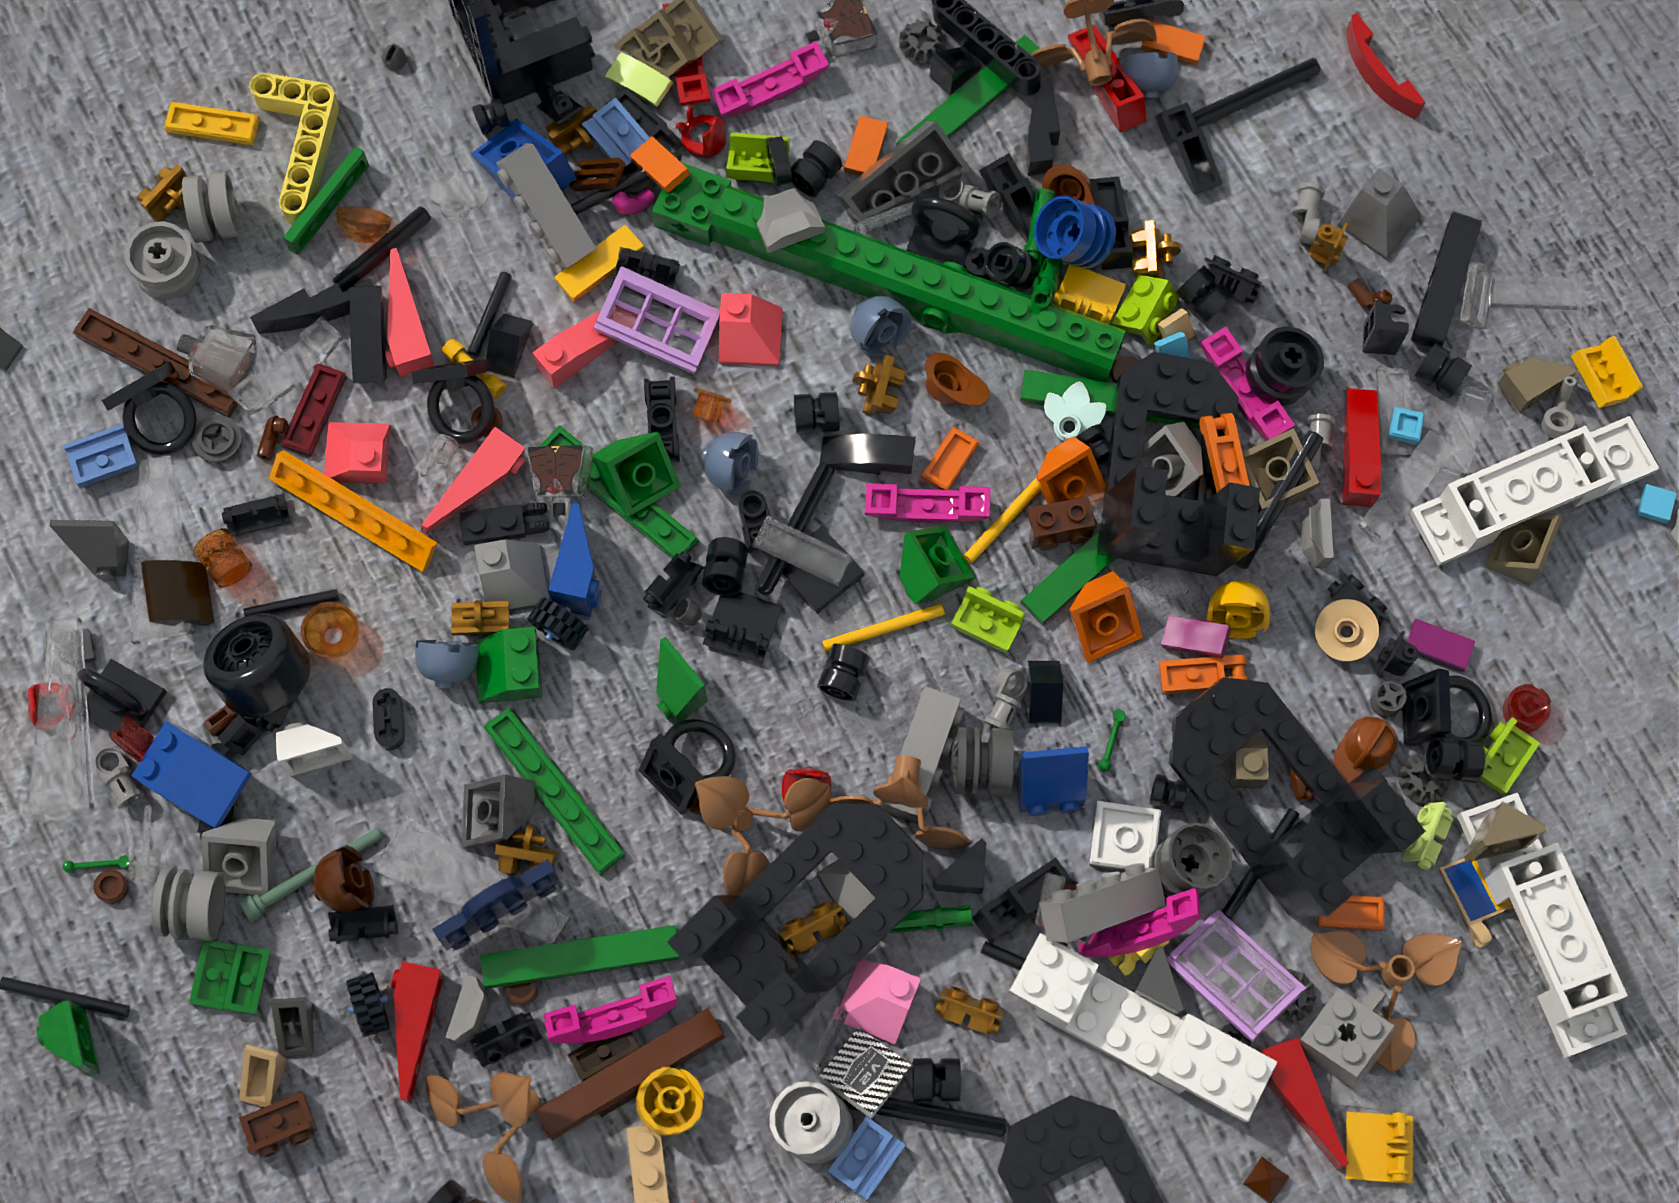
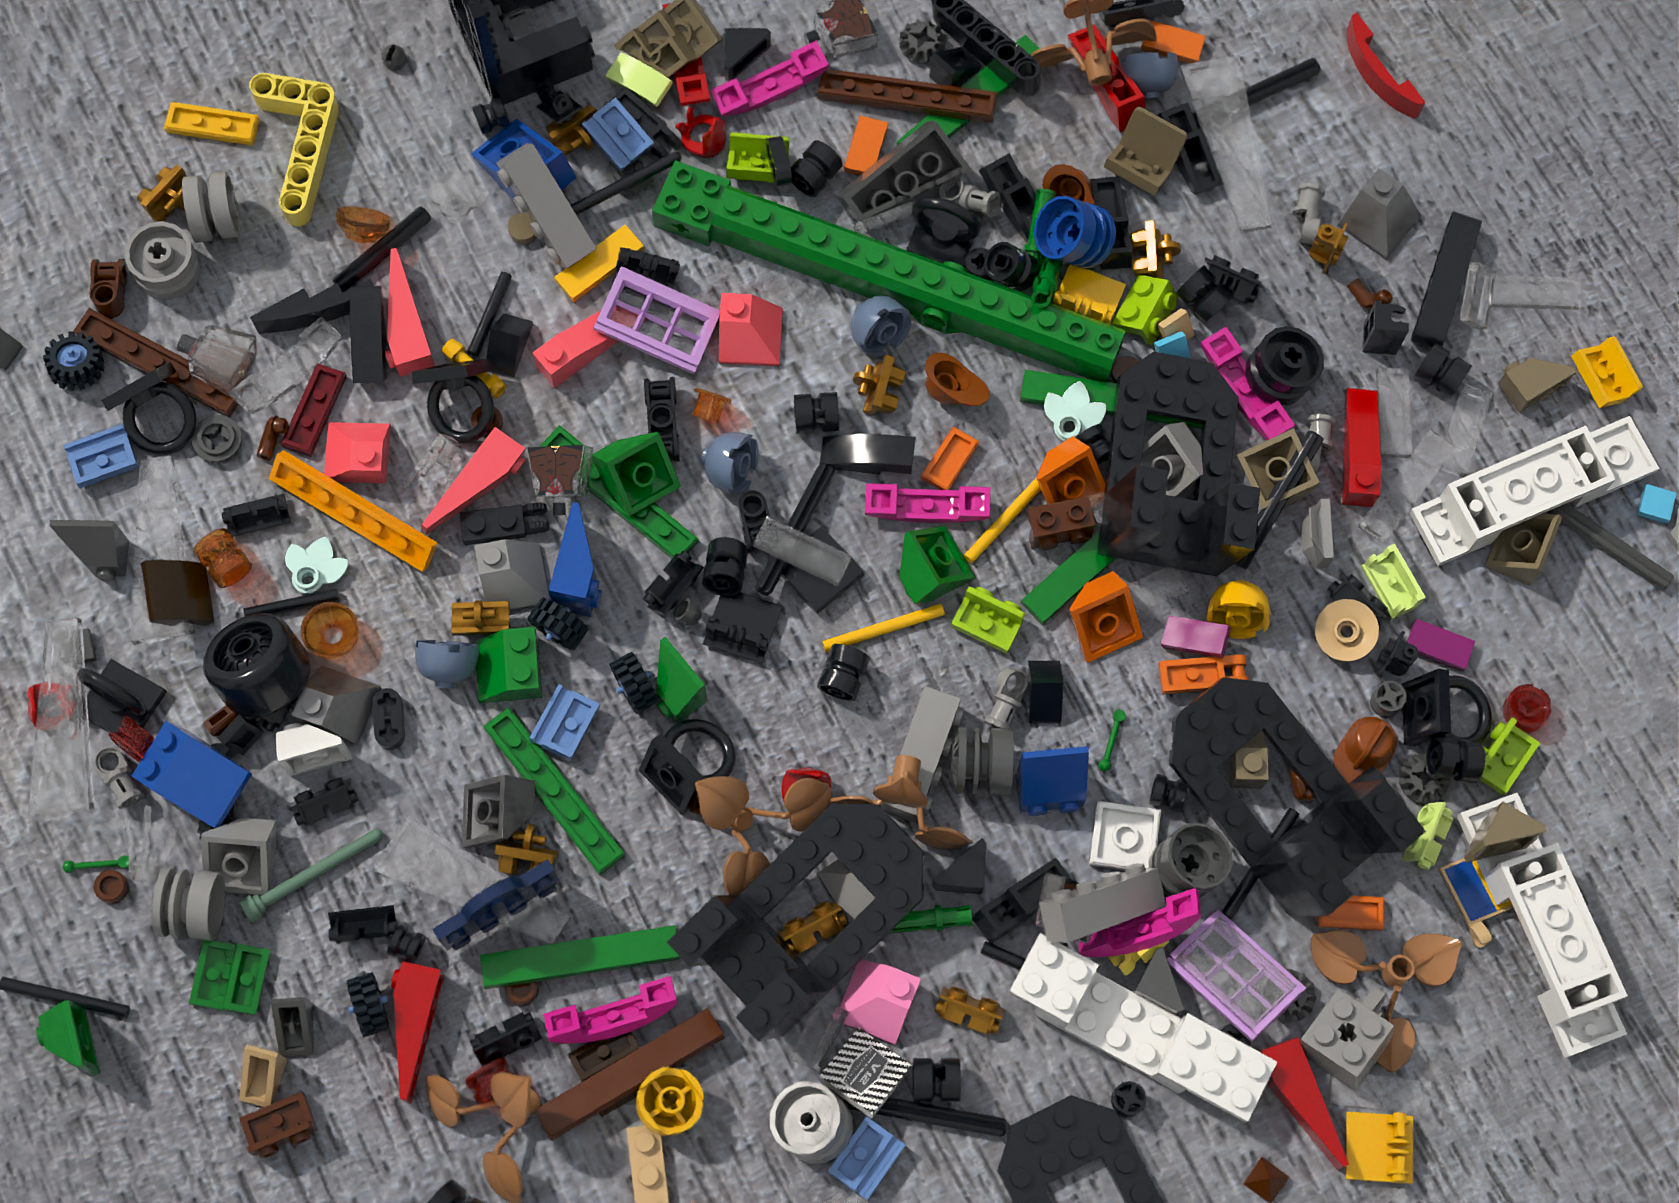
(73, 361): none -> black wheel
(107, 281): none -> reddish brown piece
(311, 804): none -> black hinge
(315, 562): none -> light aqua plate
(326, 201): green tile -> none
(336, 704): none -> flat silver slope
(342, 882): reddish brown cylinder -> none
(406, 944): none -> black wheel
(469, 1012): light grey slope -> none
(481, 1080): none -> clear red wheel
(519, 228): none -> dark tan tile
(564, 722): none -> medium blue plate
(600, 170): reddish brown tile -> none
(633, 205): dark pink arm -> none
(634, 682): none -> black wheel
(659, 164): orange tile -> none
(743, 48): none -> black slope
(788, 220): light grey slope -> none
(907, 95): none -> reddish brown tile
(1042, 131): black slope -> none
(1131, 1093): none -> black wheel
(1147, 151): none -> dark tan bracket
(1224, 451): orange plate -> none
(1225, 118): none -> clear wing
(1393, 582): none -> yellowish green hinge
(1406, 425): medium azure tile -> none
(1558, 419): light grey plate -> none
(1614, 546): none -> dark grey axle

